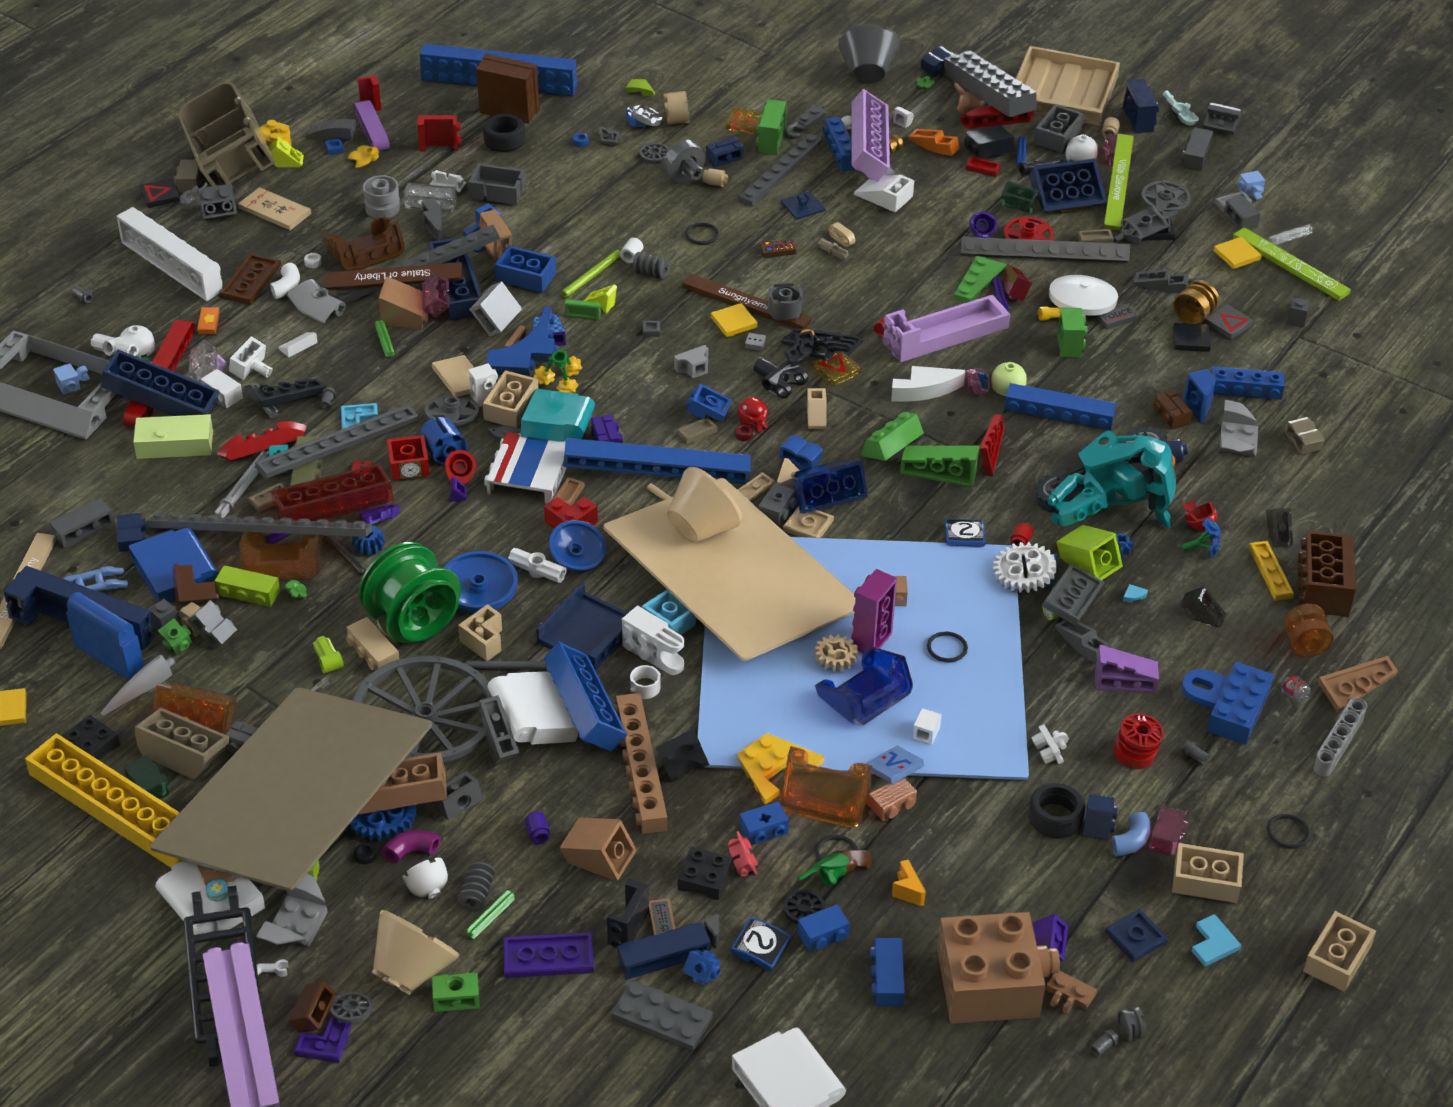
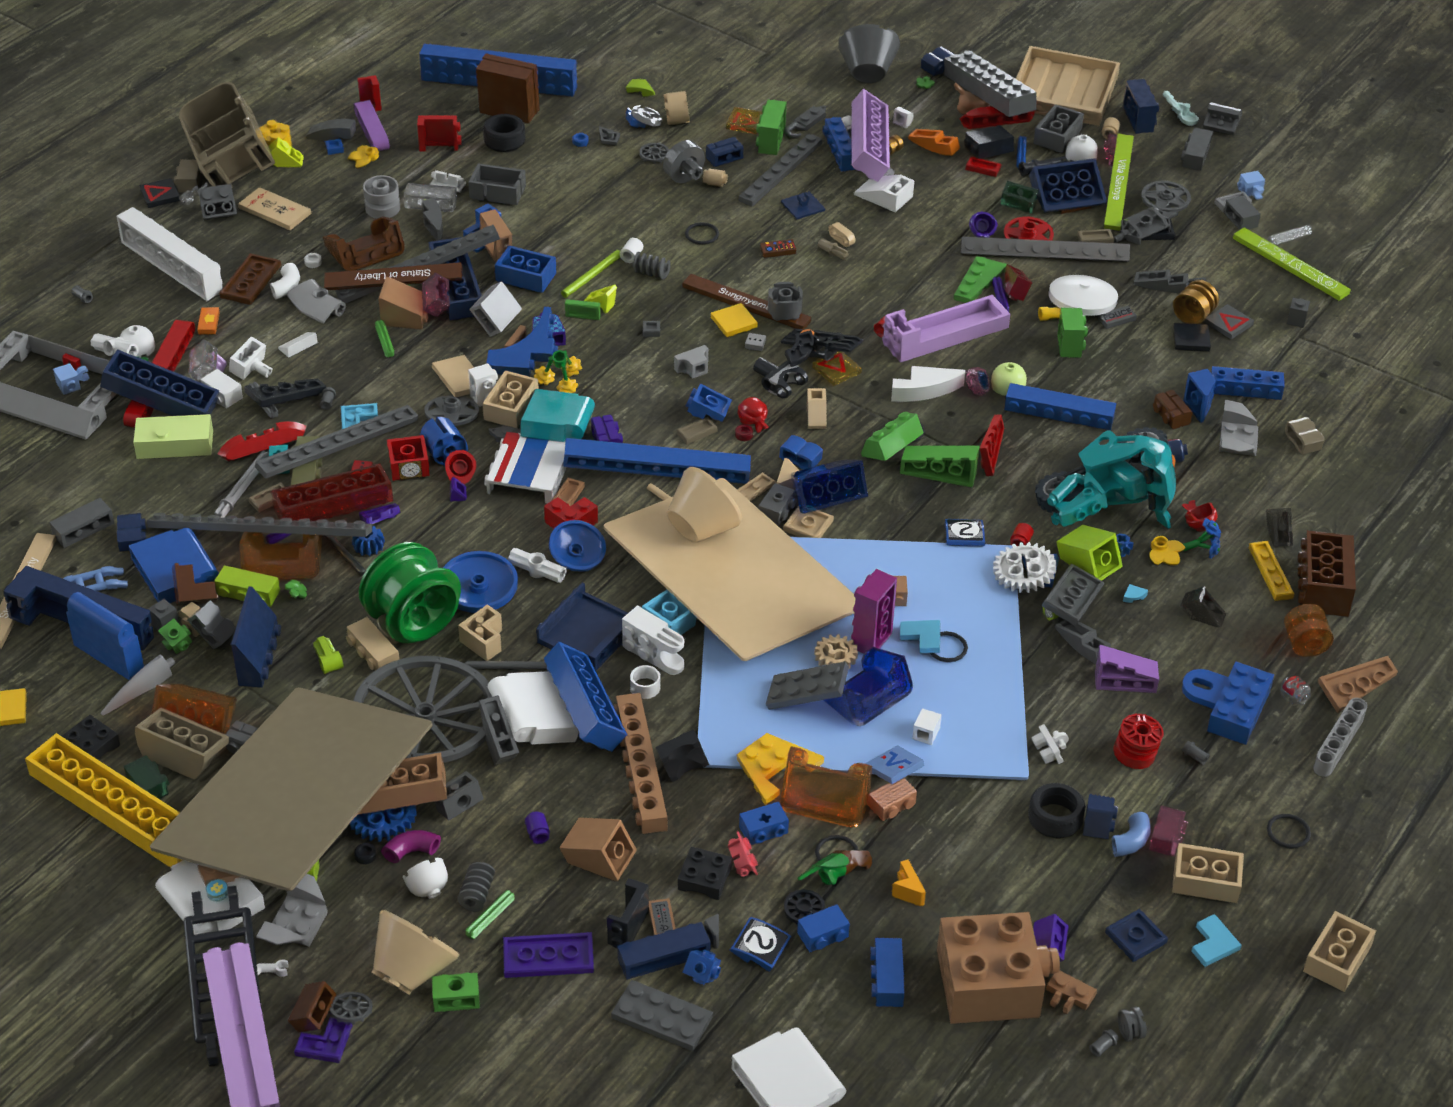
(74, 361): none -> red tile
(254, 640): none -> dark blue slope
(807, 685): none -> dark grey plate
(927, 631): none -> medium azure tile
(1165, 551): none -> yellow plate
(1237, 252): yellow tile -> none

